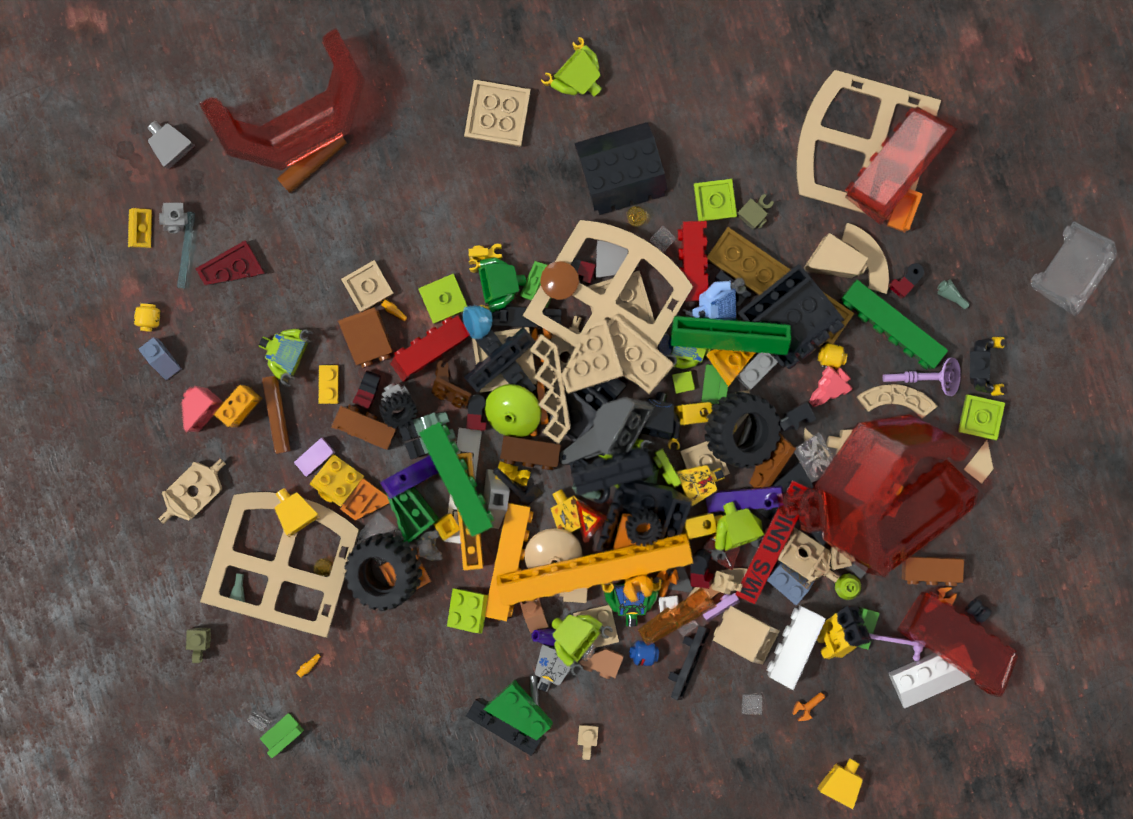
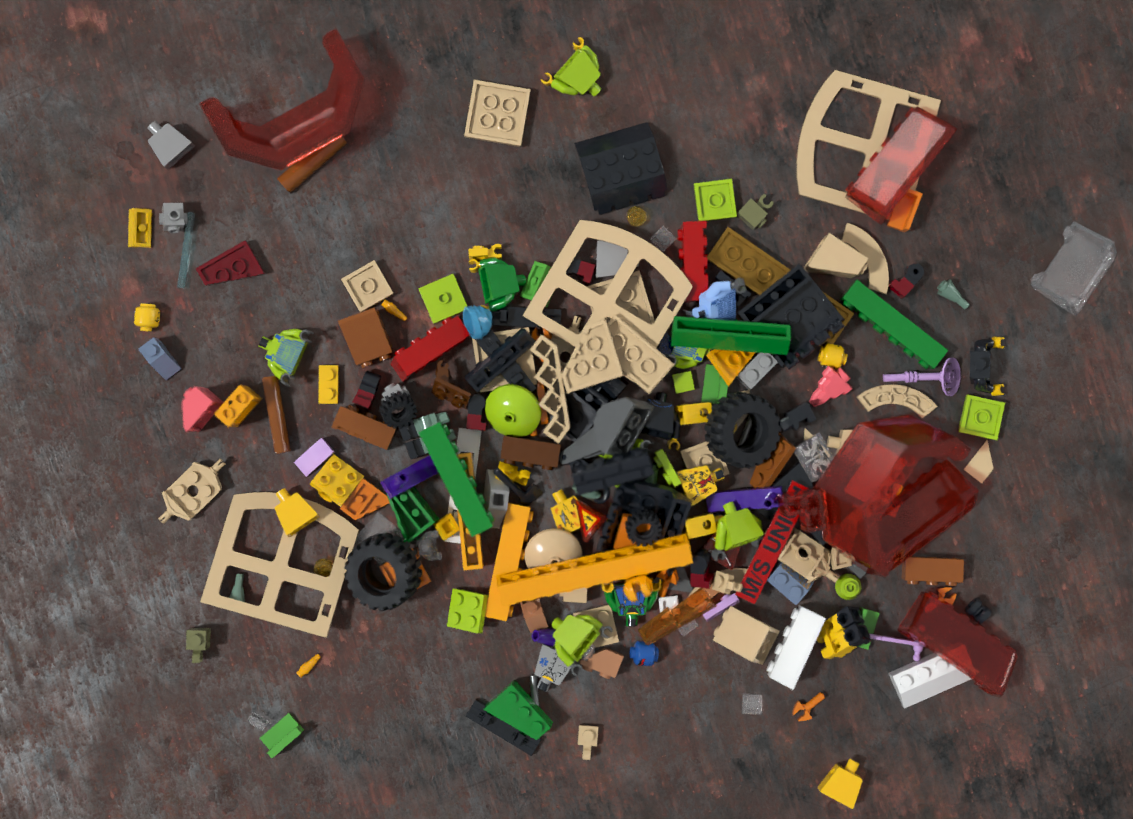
(559, 280): dark orange dish -> none
(696, 646): black hinge -> none

